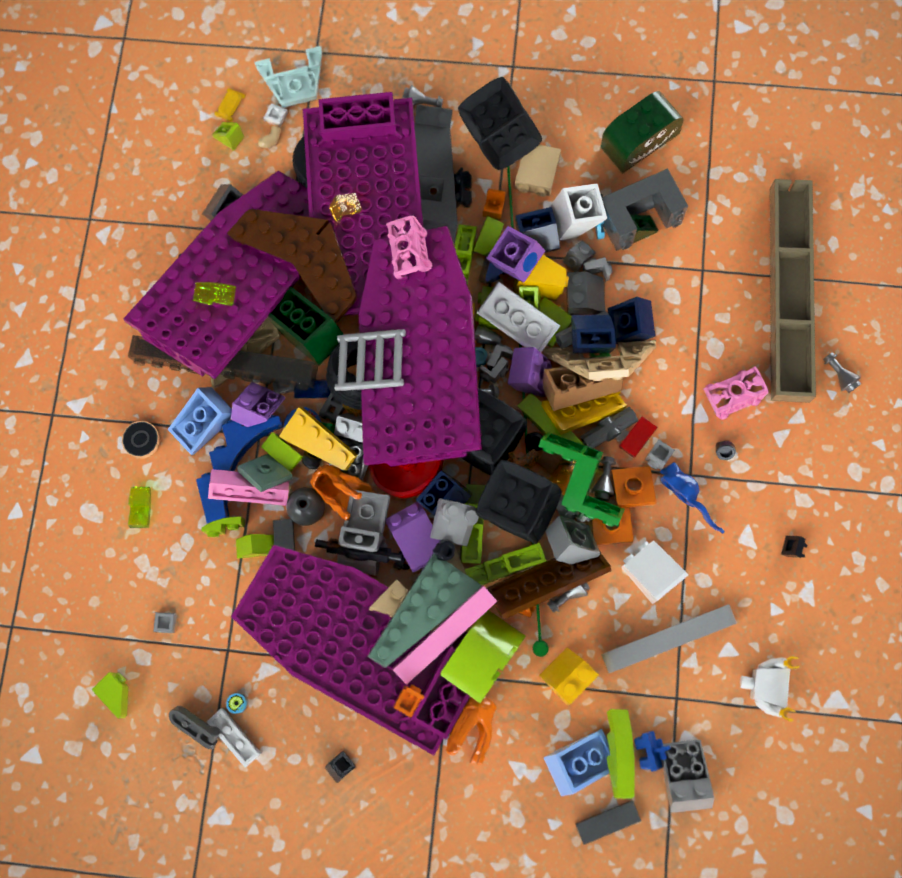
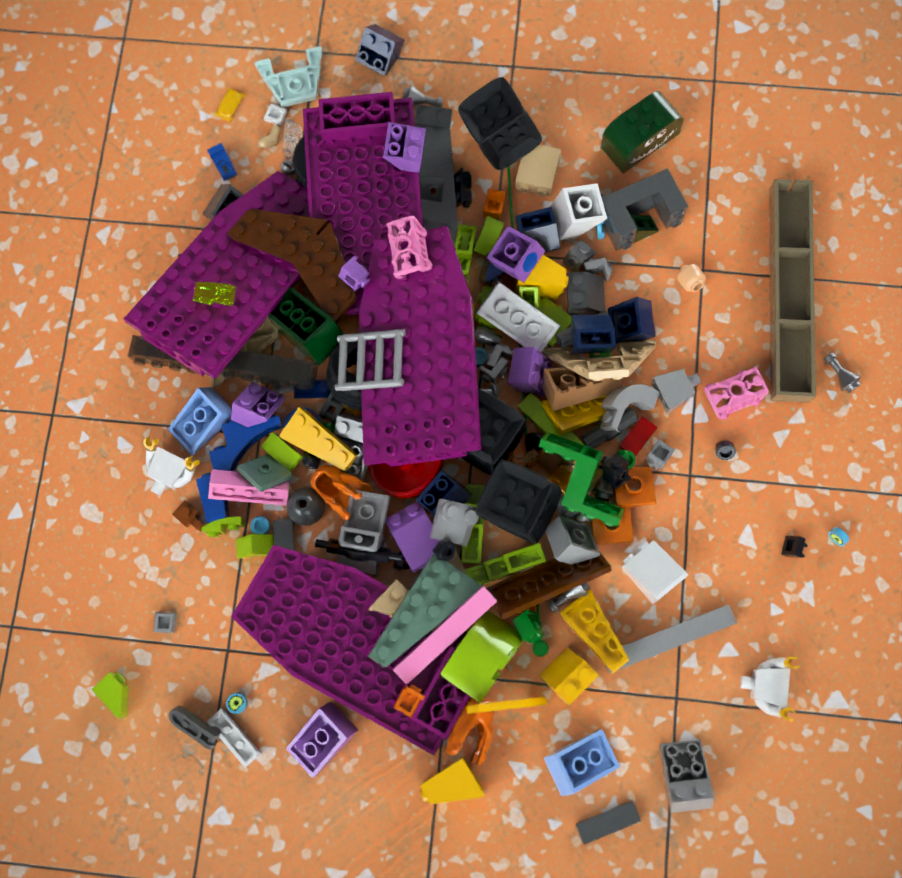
(139, 507): clear neon green slope -> none
(141, 439): black tile -> none
(167, 468): none -> white torso
(188, 515): none -> dark orange plate
(222, 162): none -> blue leg
(229, 134): lime slope -> none
(260, 525): none -> medium azure tile
(286, 170): none -> light grey hinge
(292, 135): none -> clear slope
(321, 738): none -> medium lavender slope
(340, 767): black slope -> none
(344, 205): clear yellow bracket -> none
(354, 274): none -> medium lavender brick
(379, 49): none -> slope
(404, 146): none -> medium lavender slope
(452, 784): none -> yellow slope
(503, 705): none -> yellow tile
(529, 626): none -> green brick
(594, 629): none -> yellow wing
(616, 402): none -> light grey arch
(616, 471): none -> black brick
(621, 754): lime slope -> none
(628, 455): none -> green tile
(654, 749): blue hips -> none
(675, 388): none -> light grey torso
(686, 489): blue animal -> none
(691, 278): none -> light nougat head
(838, 536): none -> medium azure tile

